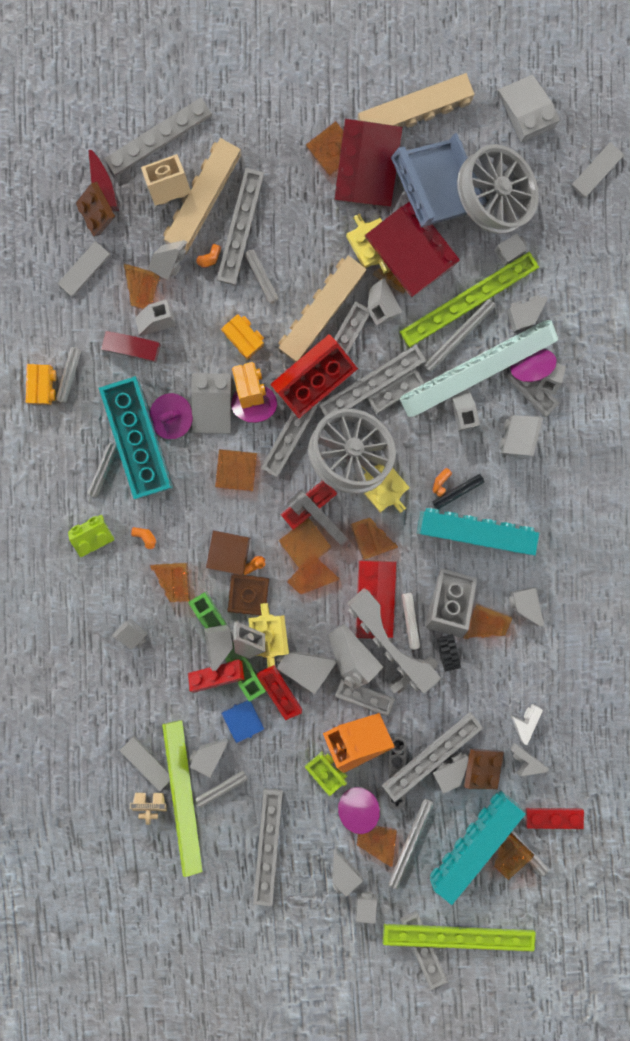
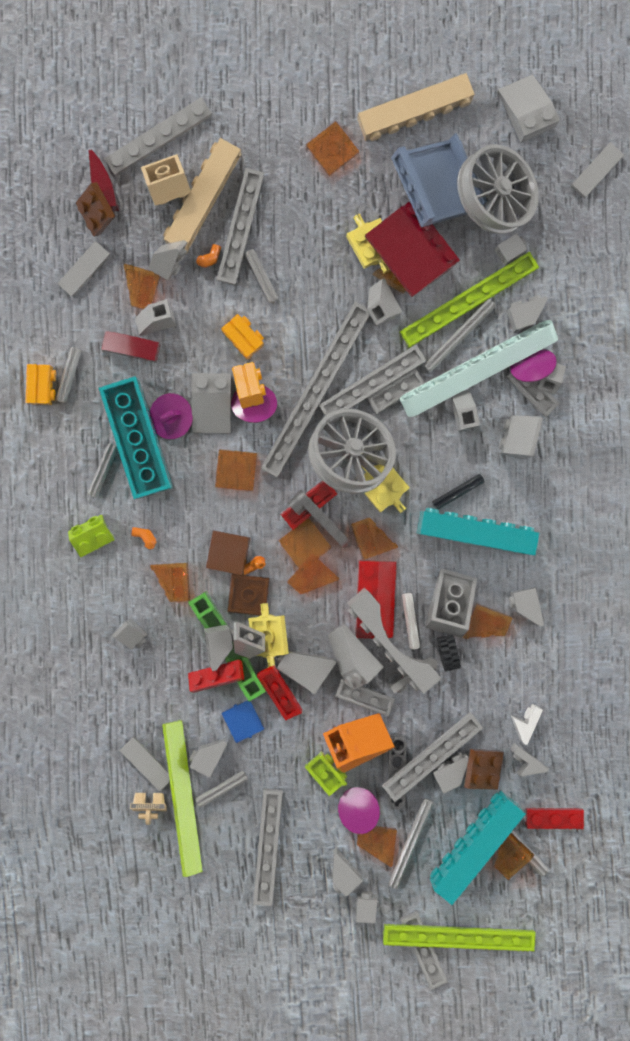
(314, 376): red slope -> none
(322, 309): tan brick -> none
(366, 164): dark red slope -> none
(439, 481): orange arm -> none

